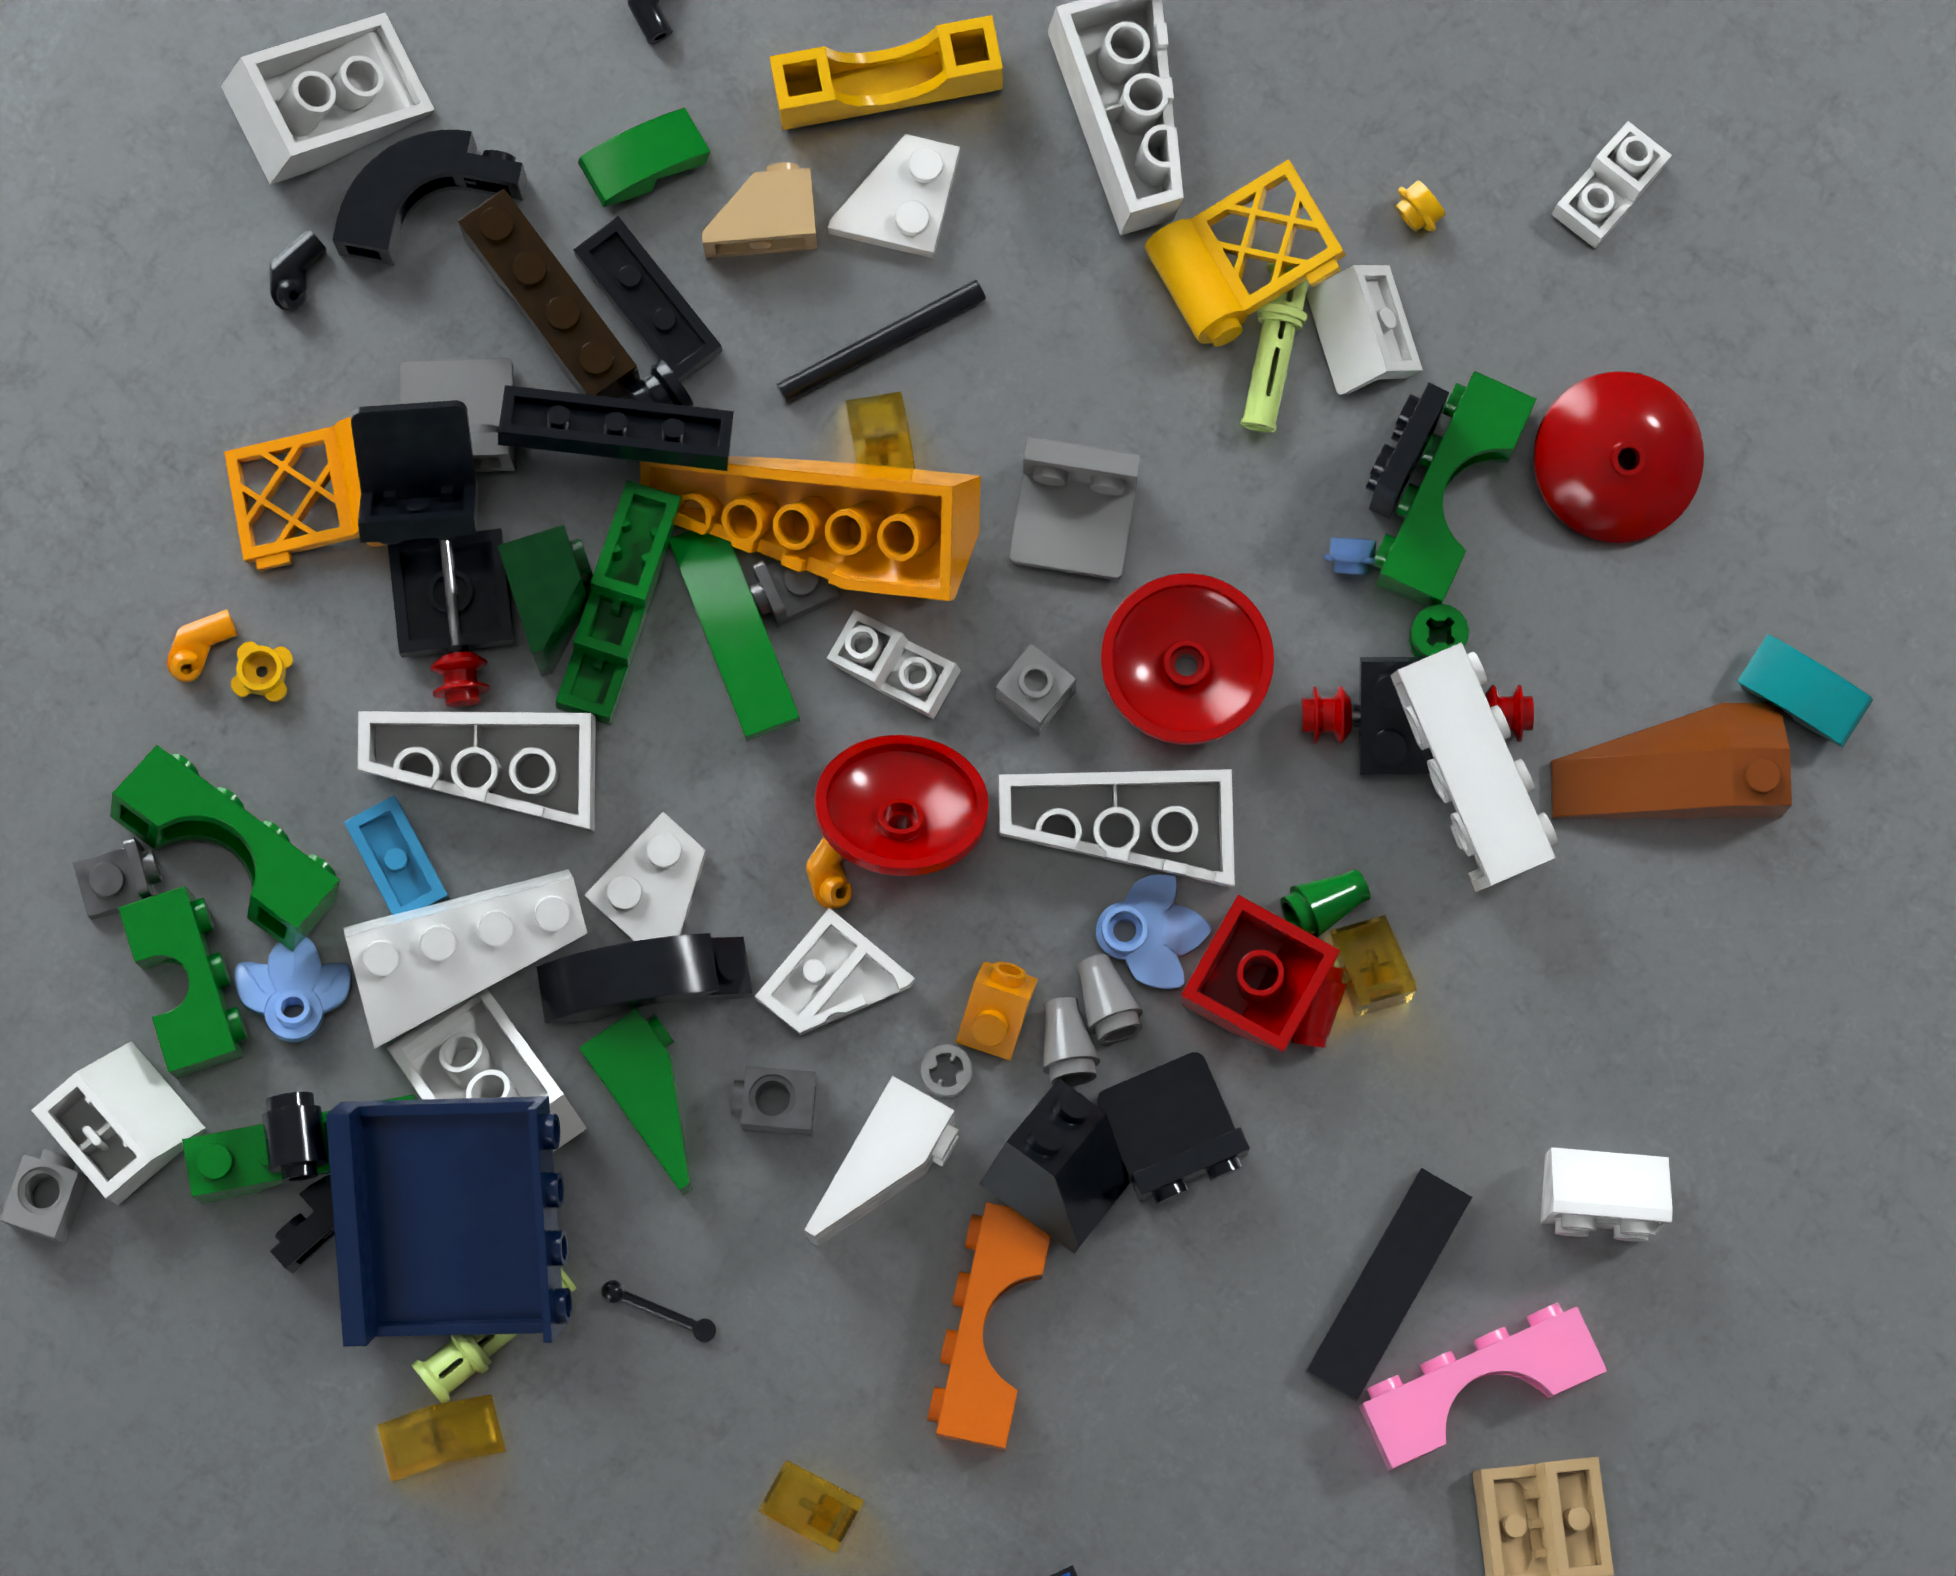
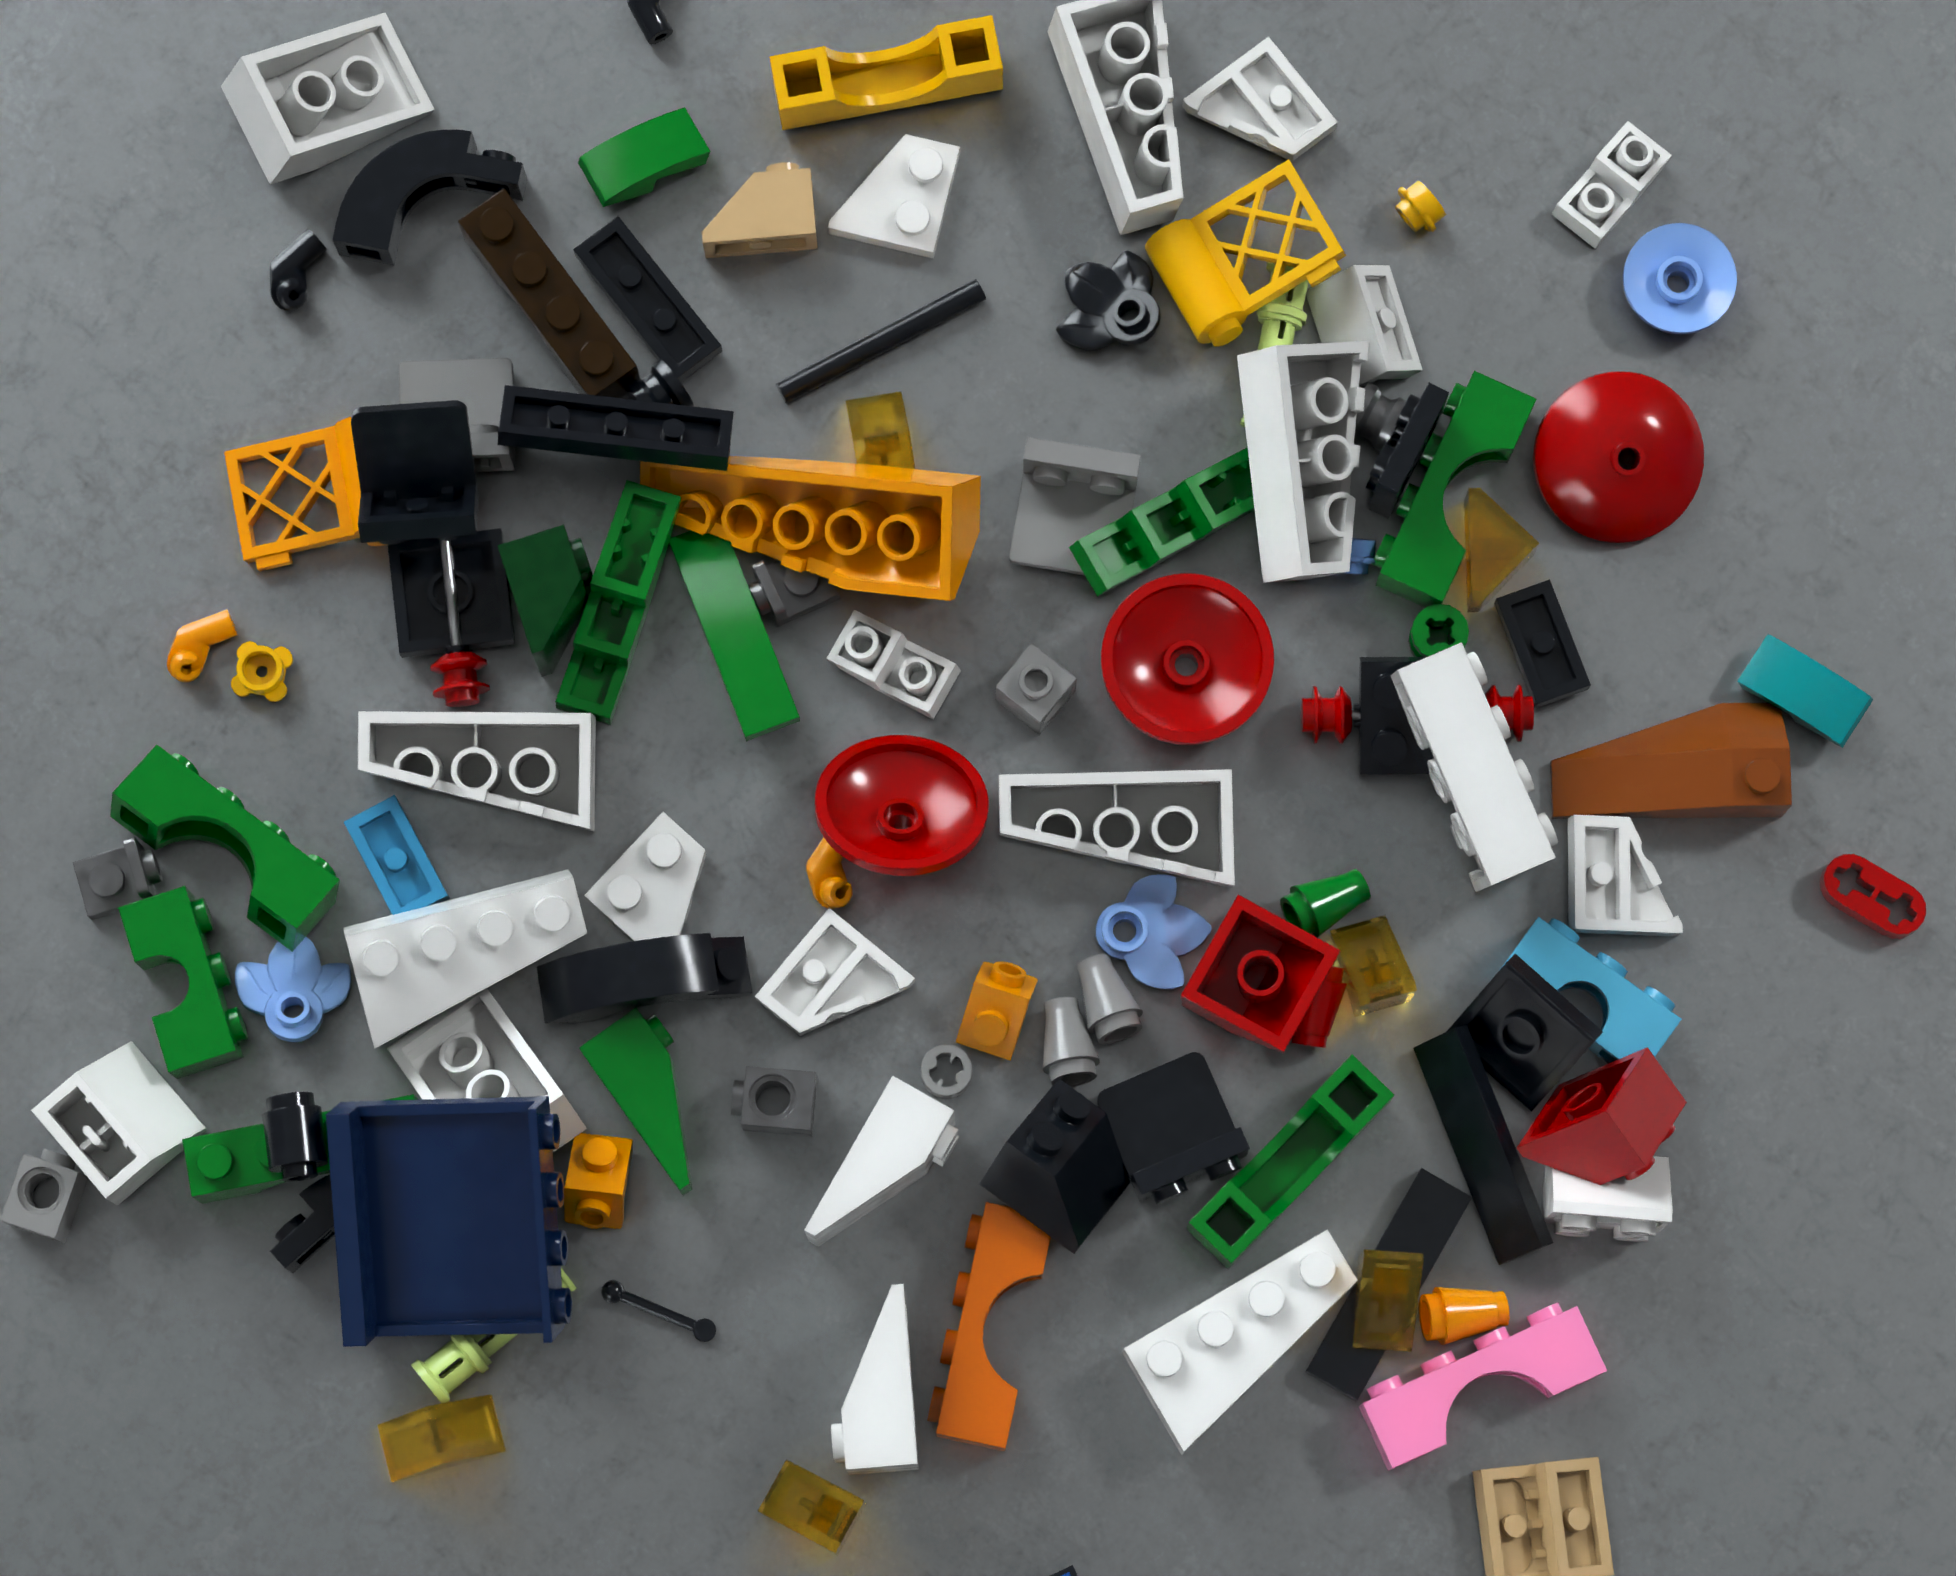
(597, 1181): none -> light orange bracket
(879, 1407): none -> white slope
(1104, 297): none -> black plate
(1166, 524): none -> green slope
(1228, 1342): none -> white wedge
(1264, 103): none -> white wing
(1290, 1162): none -> green arch
(1302, 454): none -> white wedge
(1379, 417): none -> flat silver wheel
(1387, 1299): none -> clear yellow slope
(1461, 1313): none -> light orange cone
(1483, 1145): none -> black tile
(1493, 546): none -> clear yellow slope
(1526, 1031): none -> black plate
(1542, 643): none -> black plate
(1606, 1120): none -> red slope
(1613, 882): none -> white wing
(1629, 1016): none -> medium azure arch
(1686, 253): none -> light blue dish
(1865, 907): none -> red beam

